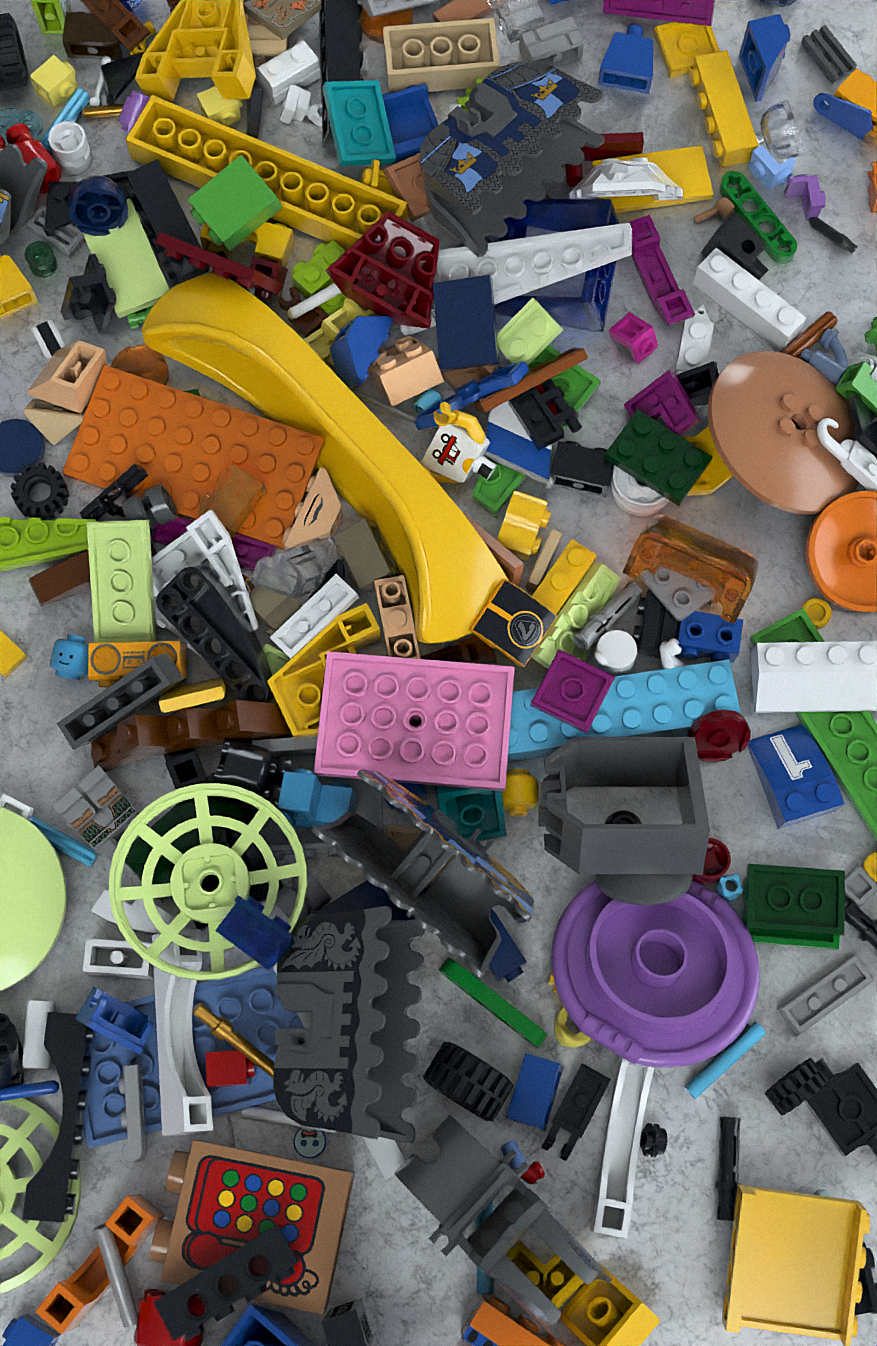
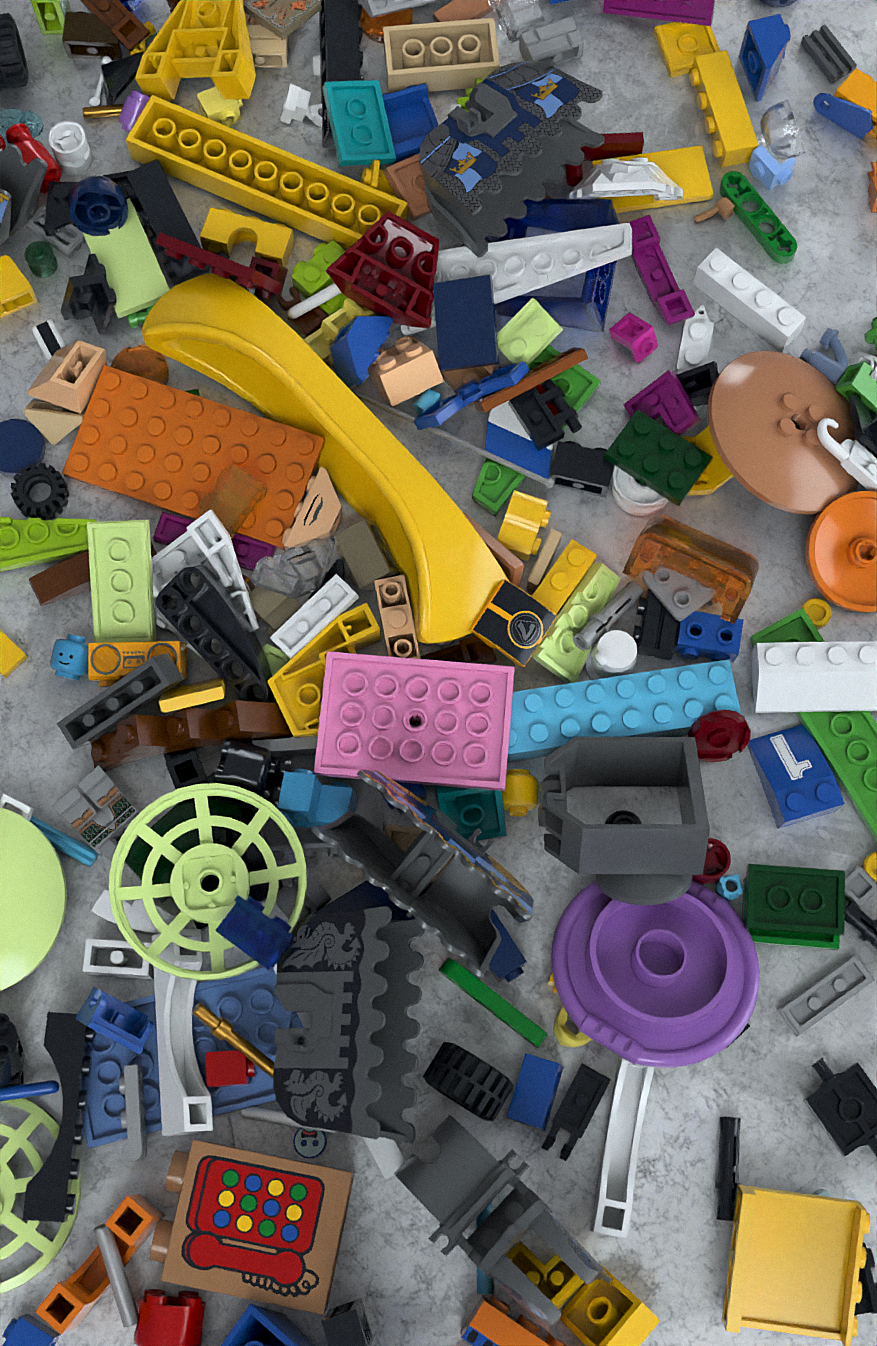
(34, 1053): white brick -> none
(54, 81): light yellow brick -> none
(68, 113): medium azure axle -> none
(123, 485): black piece -> none
(139, 507): dark grey wheel -> none
(176, 1307): black brick -> none
(234, 204): bright green brick -> none
(253, 110): black tile -> none
(294, 66): white brick -> none
(457, 448): torso -> none
(534, 1171): arm -> none
(572, 691): magenta plate -> none
(628, 62): blue torso -> none
(653, 1140): black plate -> none
(667, 653): white arm -> none
(725, 1060): medium azure piece -> none
(739, 244): black torso -> none
(796, 1086): black tyre -> none
(809, 190): medium lavender bracket -> none
(810, 335): dark orange axle -> none
(833, 235): black piece -> none

